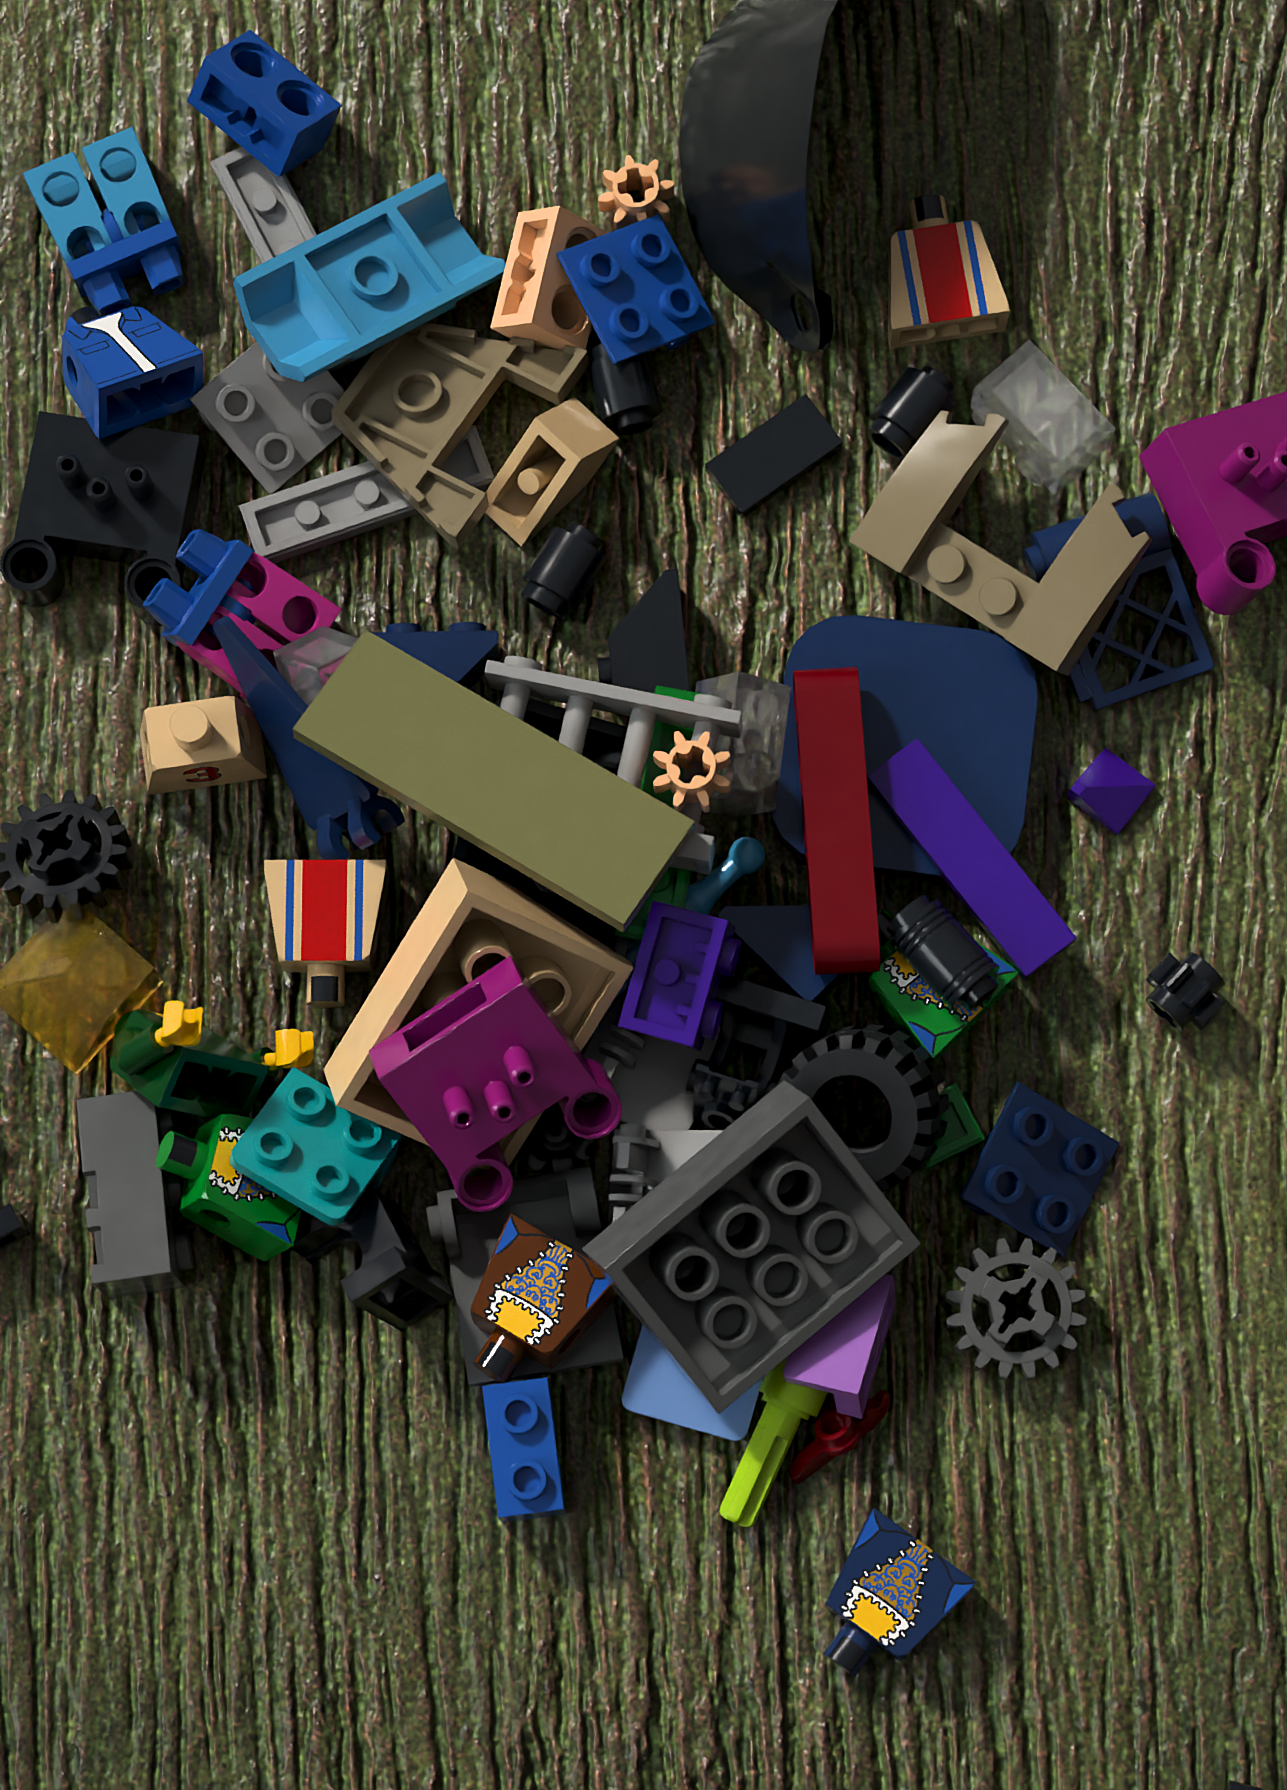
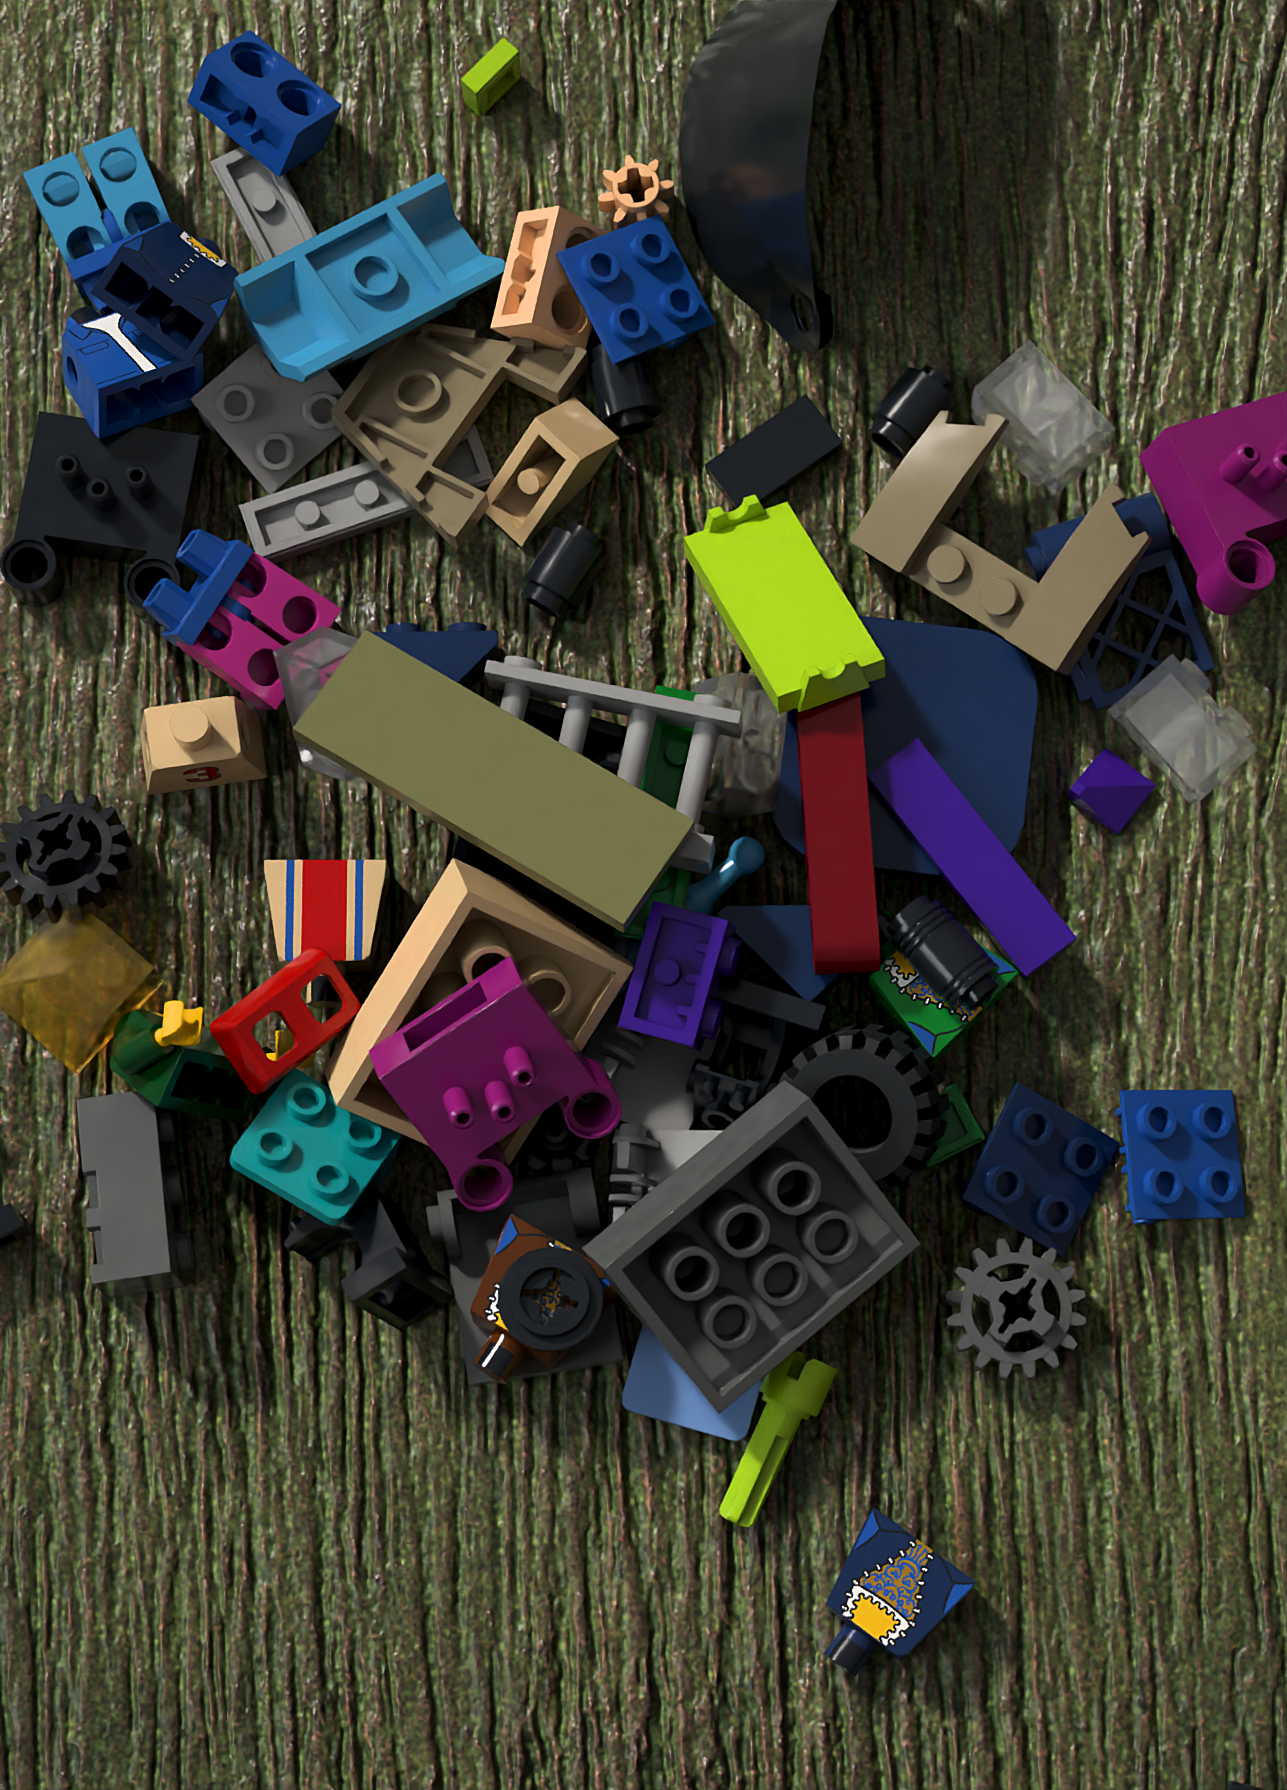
(169, 287): none -> dark blue torso
(222, 1197): green torso -> none
(283, 995): none -> red piece
(317, 783): dark blue flag -> none
(491, 77): none -> lime tile
(524, 1450): blue brick -> none
(534, 1274): none -> black gear
(649, 642): black slope -> none
(683, 756): light nougat gear -> none
(783, 605): none -> lime brick
(837, 1435): dark red piece -> none
(847, 1349): medium lavender panel -> none
(941, 279): torso -> none
(1180, 1155): none -> blue hinge
(1184, 727): none -> clear brick
(1185, 991): black gear -> none

